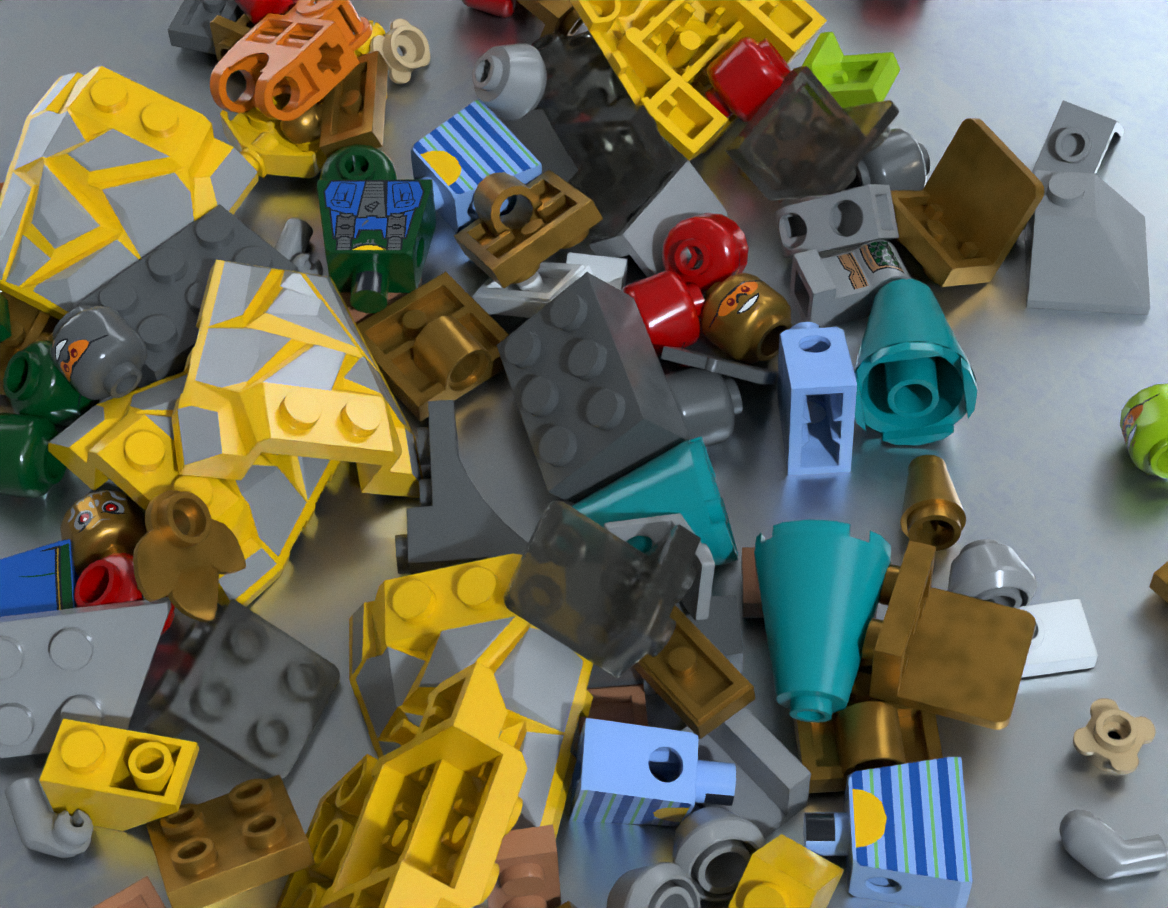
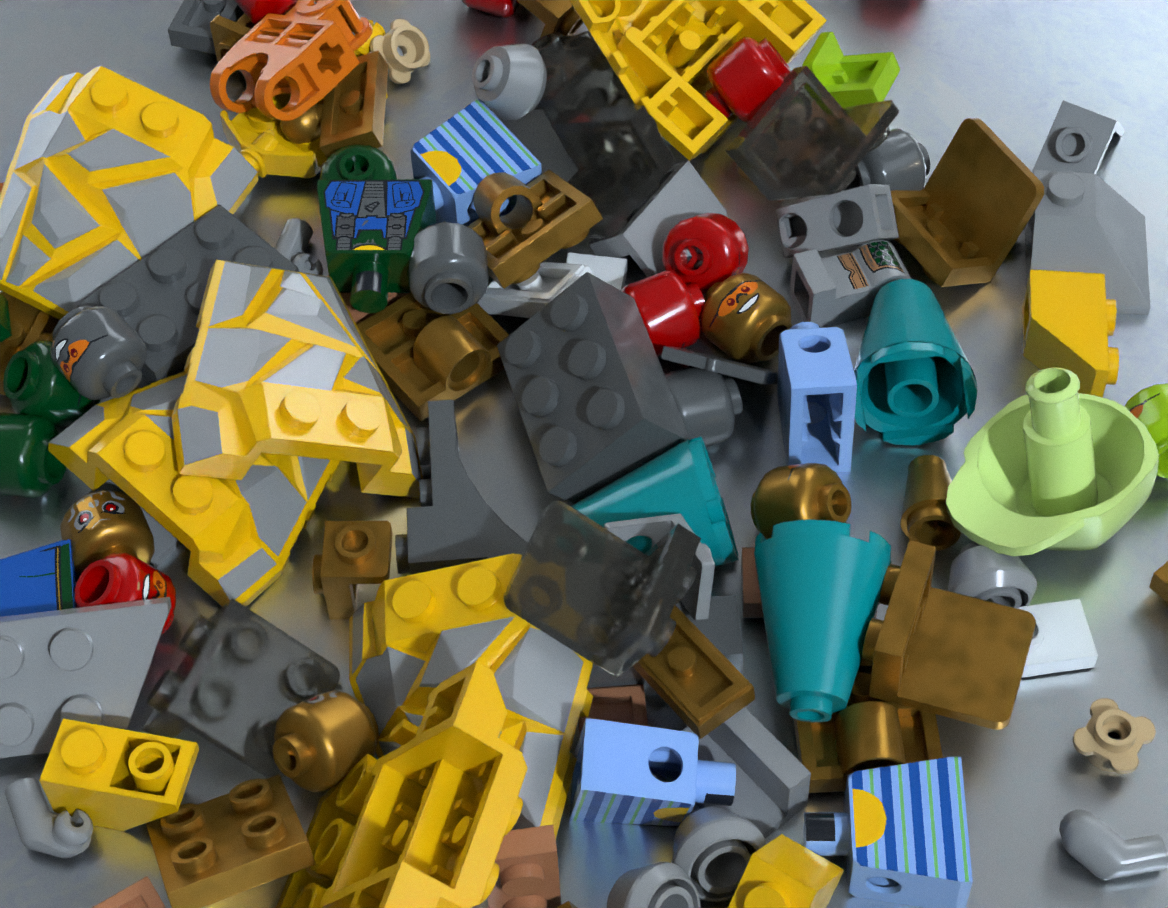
(185, 554): pearl gold plate -> none
(324, 739): none -> pearl gold head
(351, 556): none -> pearl gold bracket
(448, 268): none -> dark grey head
(799, 494): none -> pearl gold head
(1053, 471): none -> yellowish green piece
(1069, 326): none -> yellow slope

